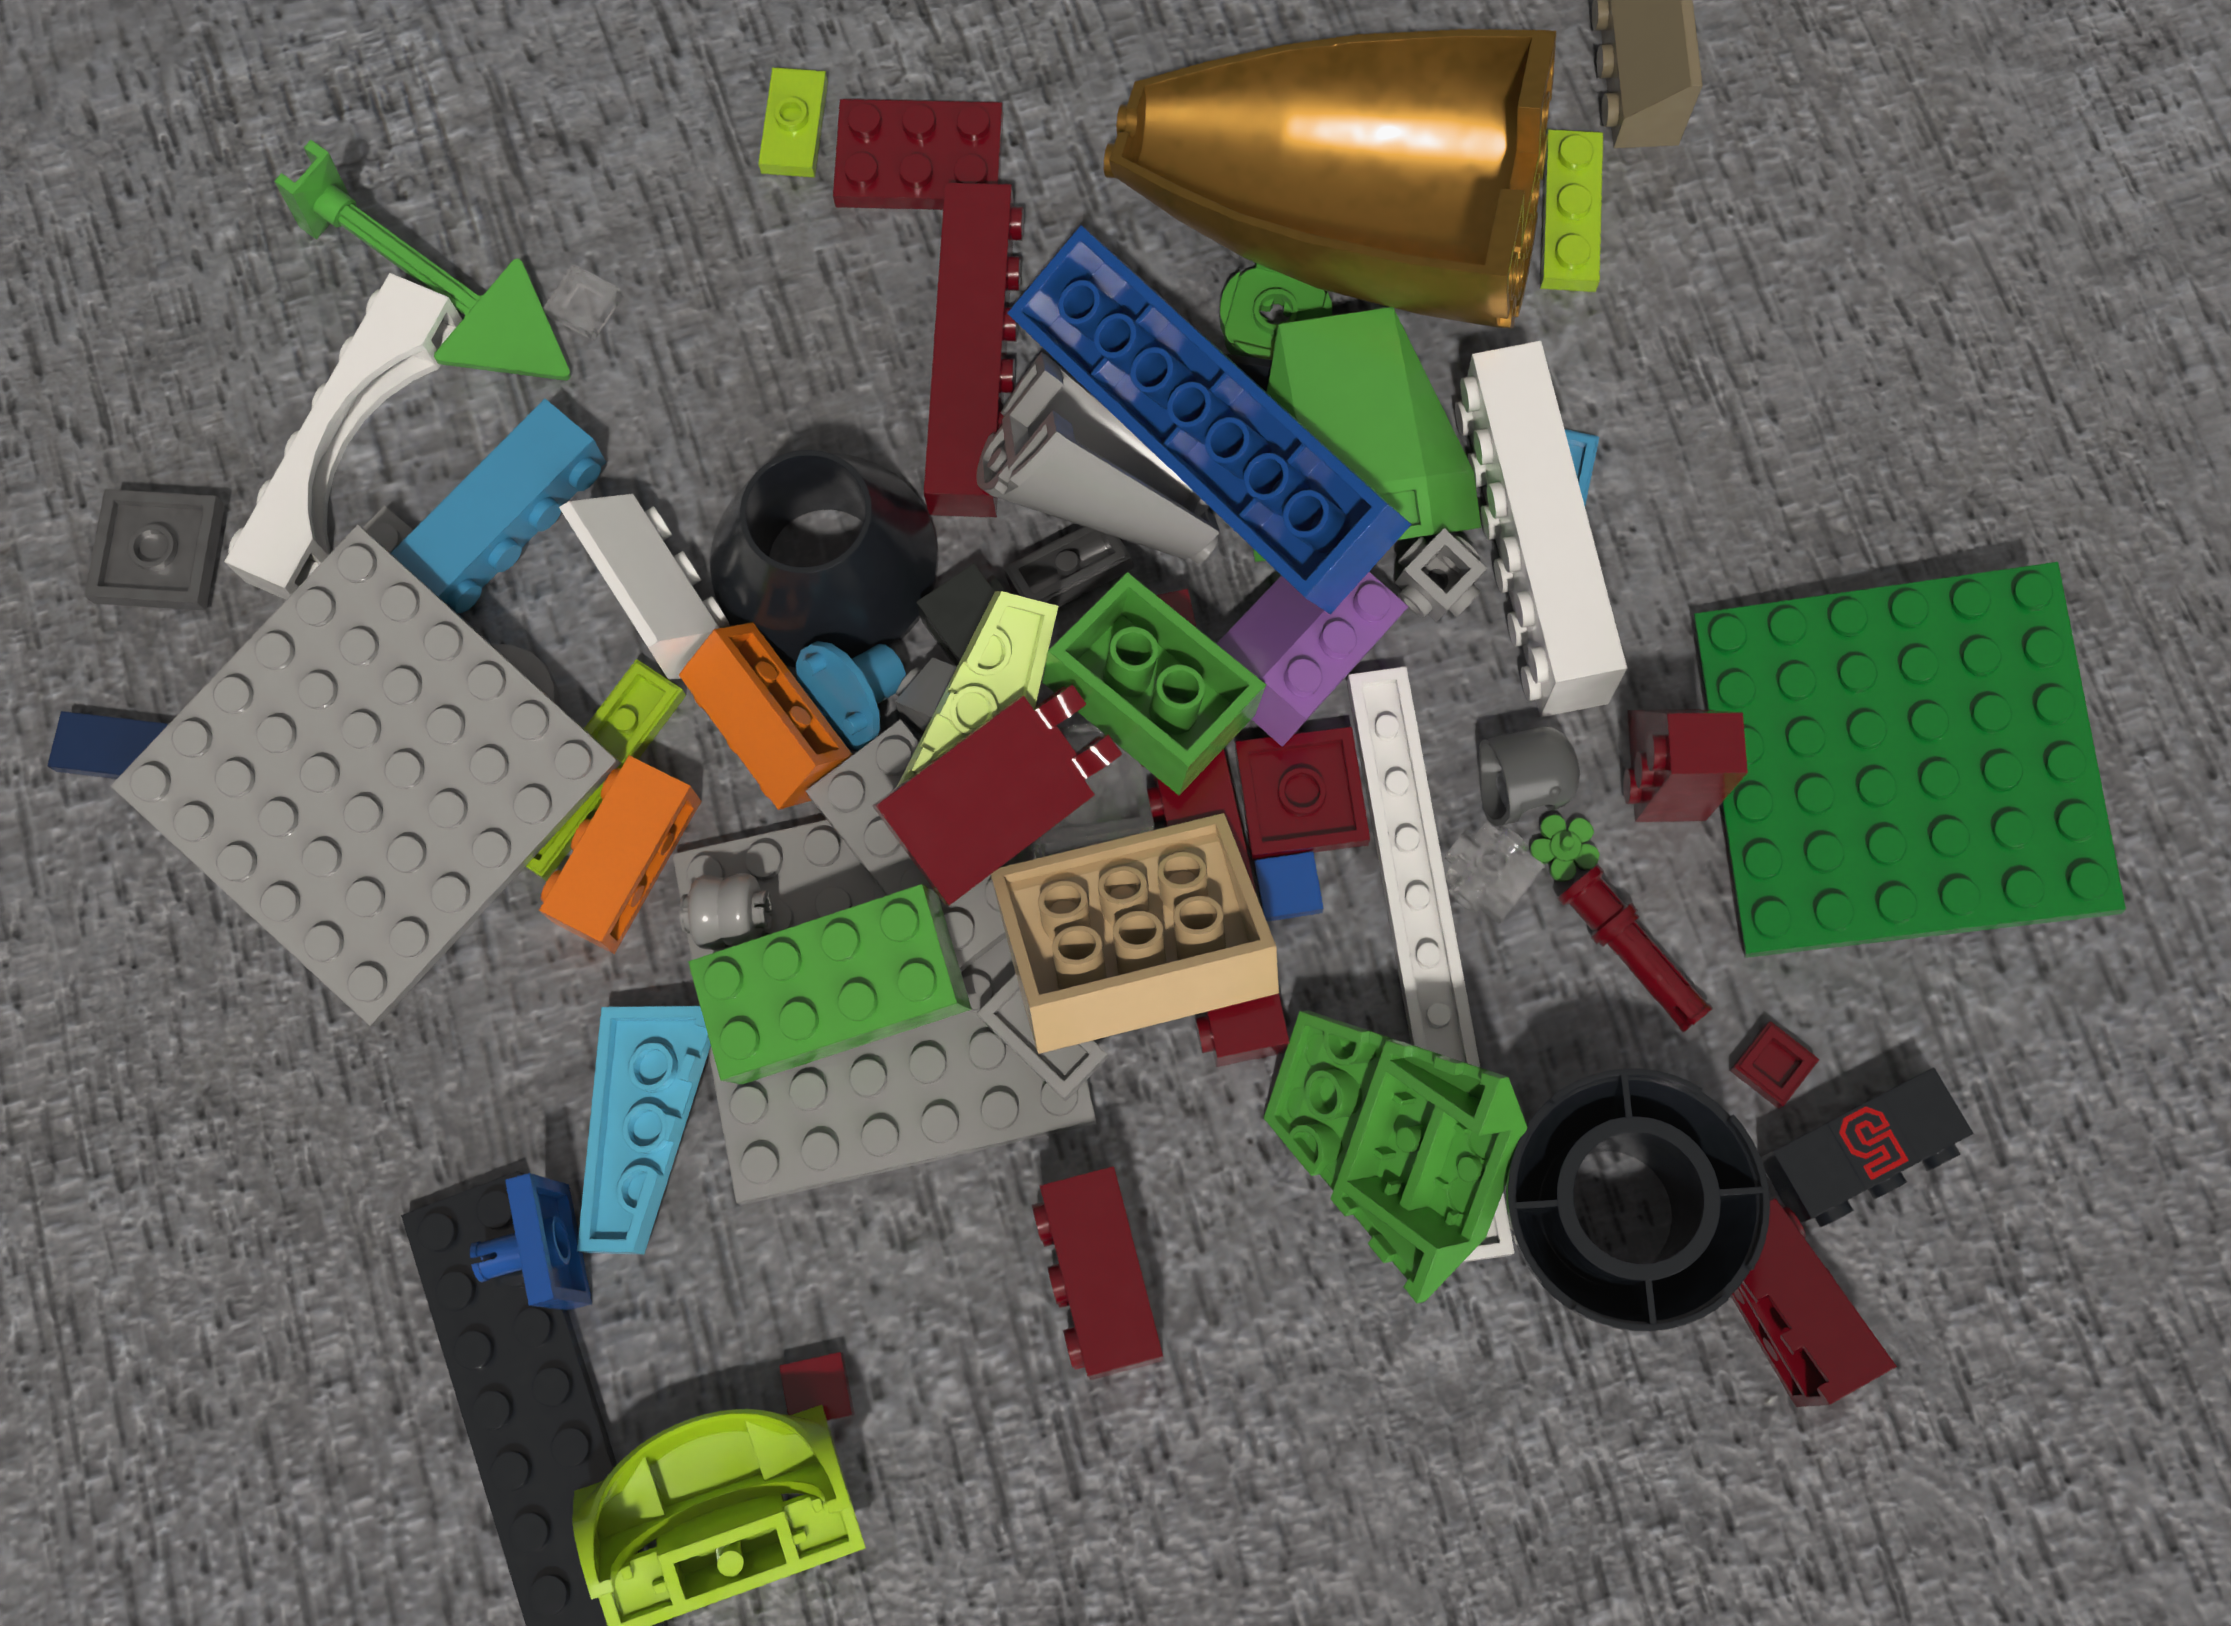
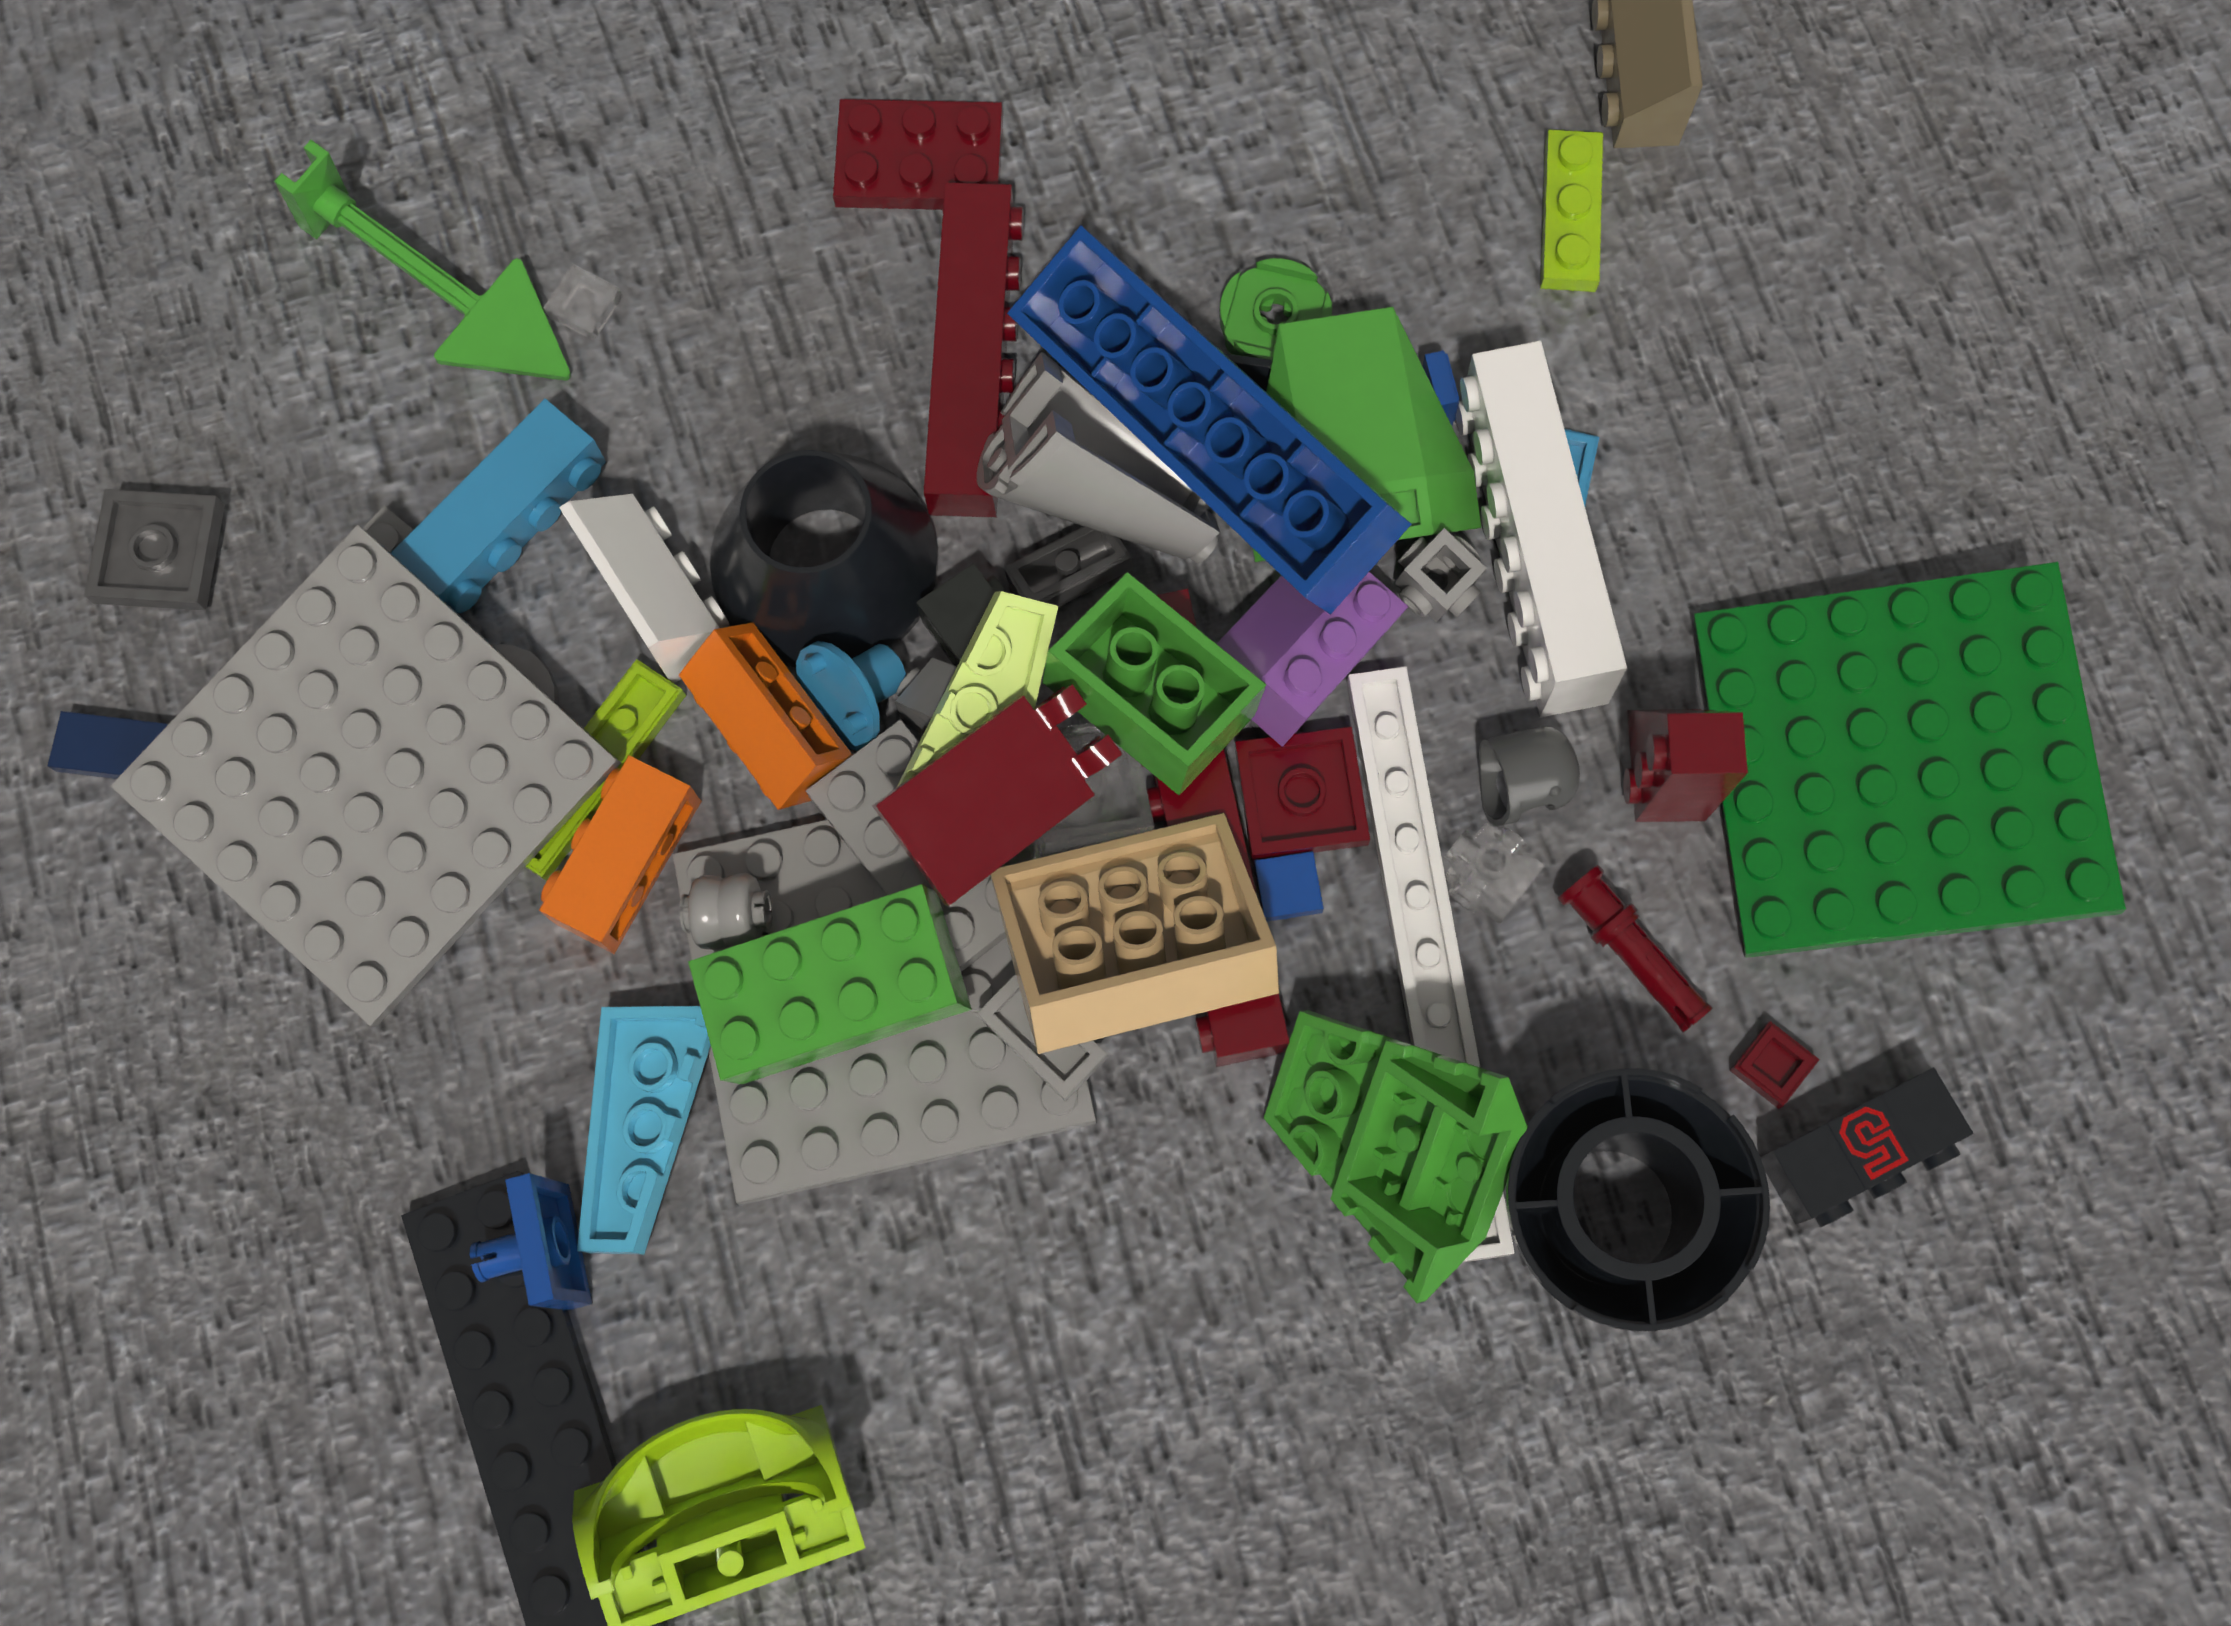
(388, 351): white arch -> none
(793, 122): lime plate -> none
(817, 1383): dark red tile -> none
(1097, 1274): dark red brick -> none
(1359, 162): pearl gold panel -> none
(1442, 380): none -> blue tile
(1565, 847): bright green plant -> none
(1806, 1319): dark red wedge -> none

